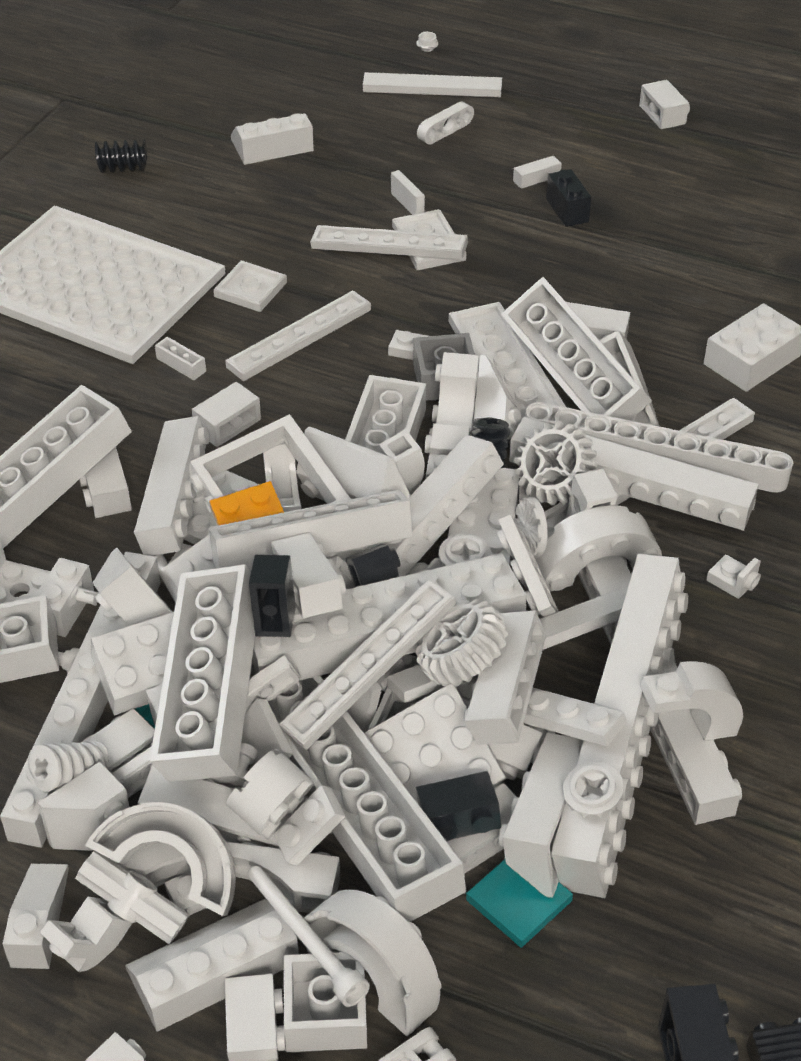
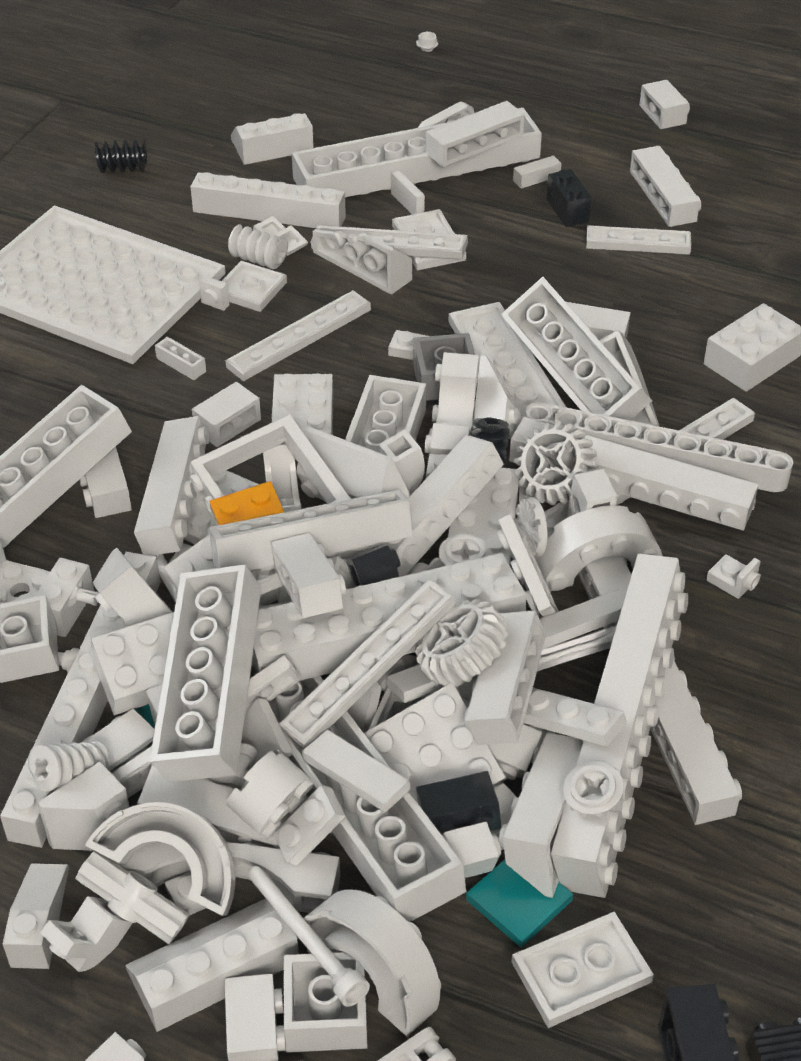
(214, 293): none -> white plate
(257, 247): none -> white piece
(262, 199): none -> white brick
(272, 595): black brick -> none
(274, 227): none -> white slope
(306, 399): none -> white brick
(356, 770): none -> white tile
(365, 258): none -> white wedge
(367, 163): none -> white brick
(432, 84): white tile -> none
(474, 133): none -> white brick
(475, 848): none -> white brick
(577, 648): none -> white axle
(581, 969): none -> white plate
(638, 239): none -> white tile
(665, 186): none -> white brick
(697, 688): white arch -> none

